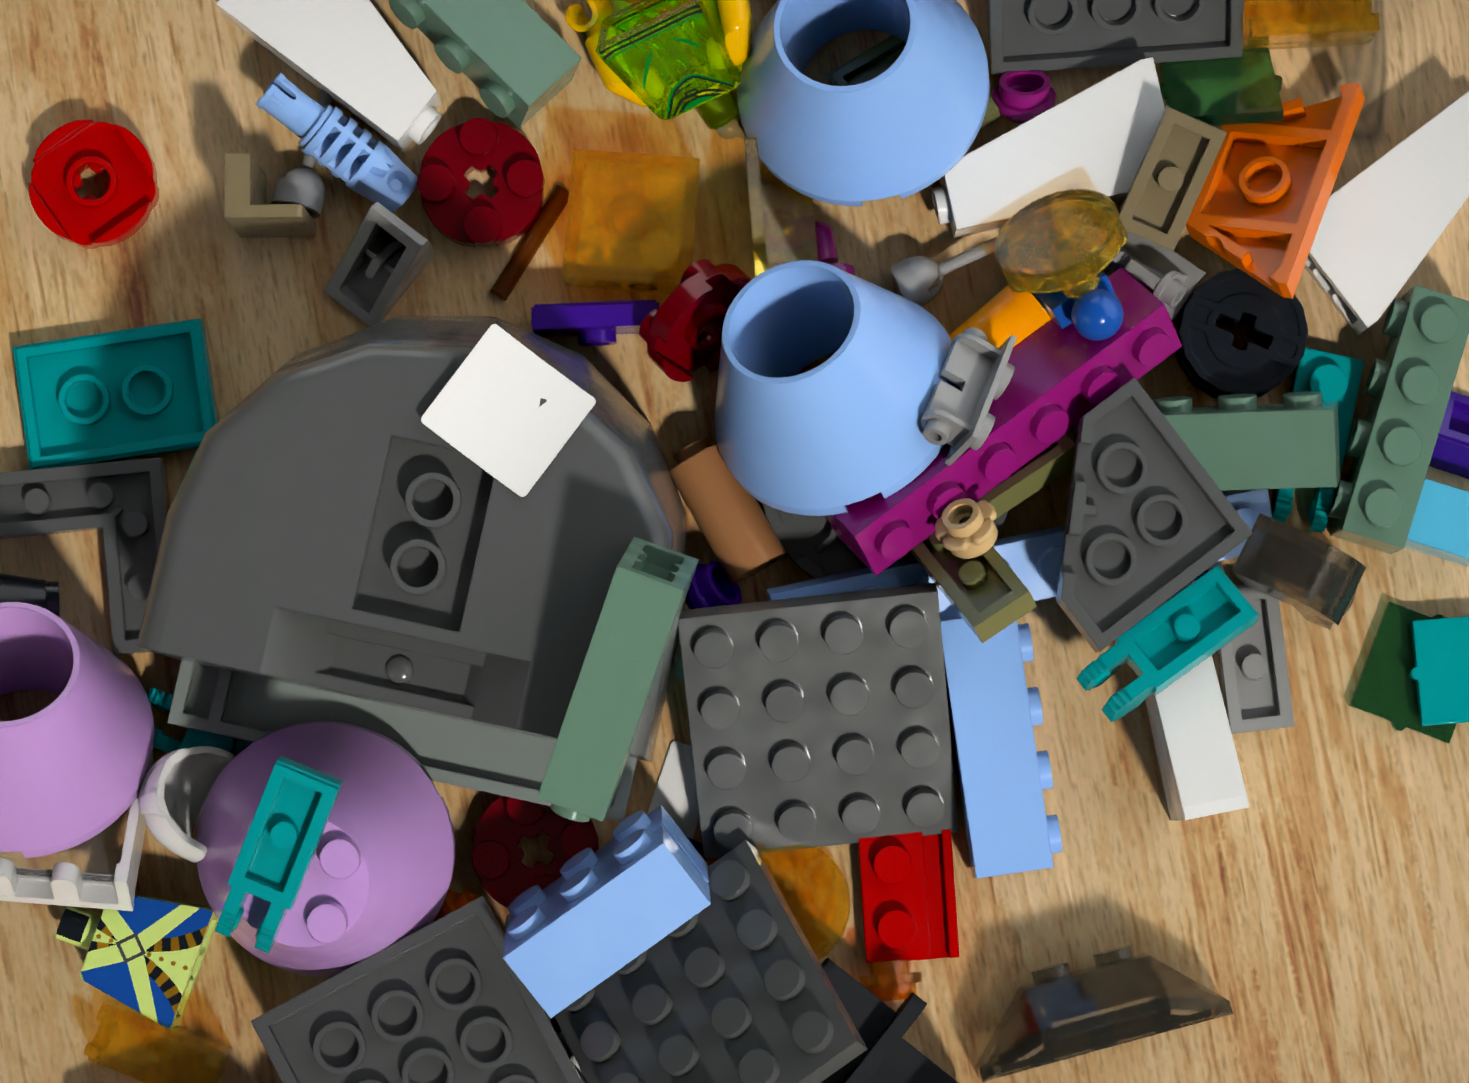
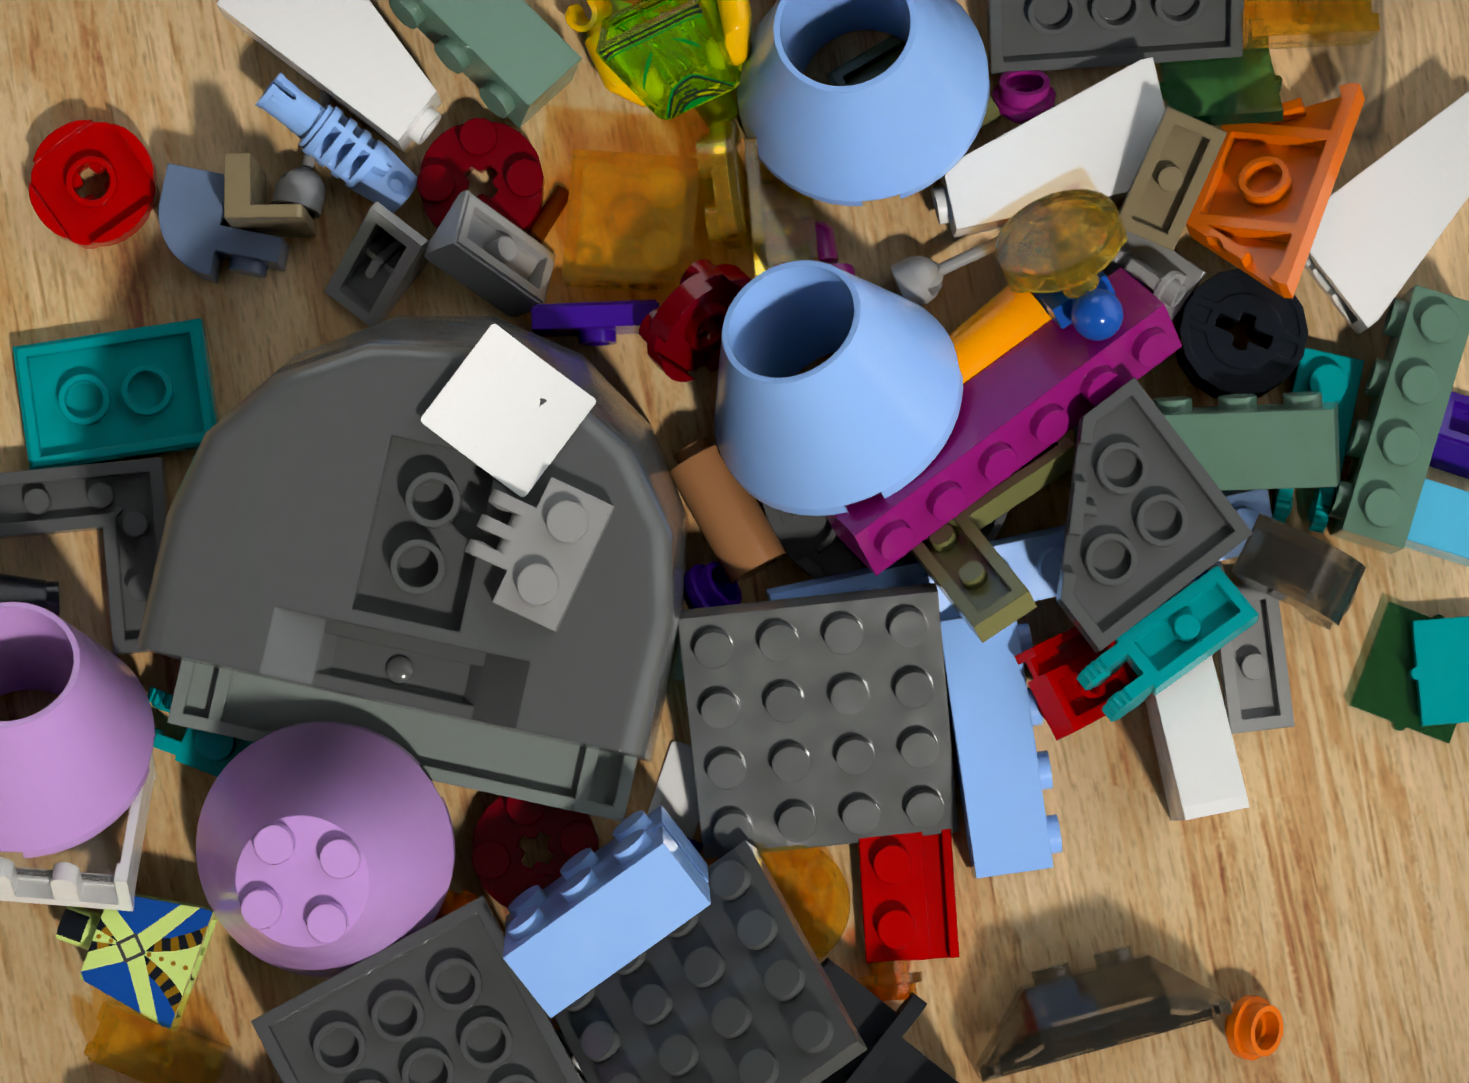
(176, 793): white helmet -> none
(200, 235): none -> sand blue brick
(279, 846): teal hinge -> none
(491, 256): none -> light grey slope
(542, 549): none -> light grey hinge
(616, 680): sand green slope -> none
(723, 159): none -> clear yellow tile
(962, 414): light grey hinge -> none
(967, 527): tan plate -> none
(1055, 687): none -> red plate
(1253, 1028): none -> orange plate

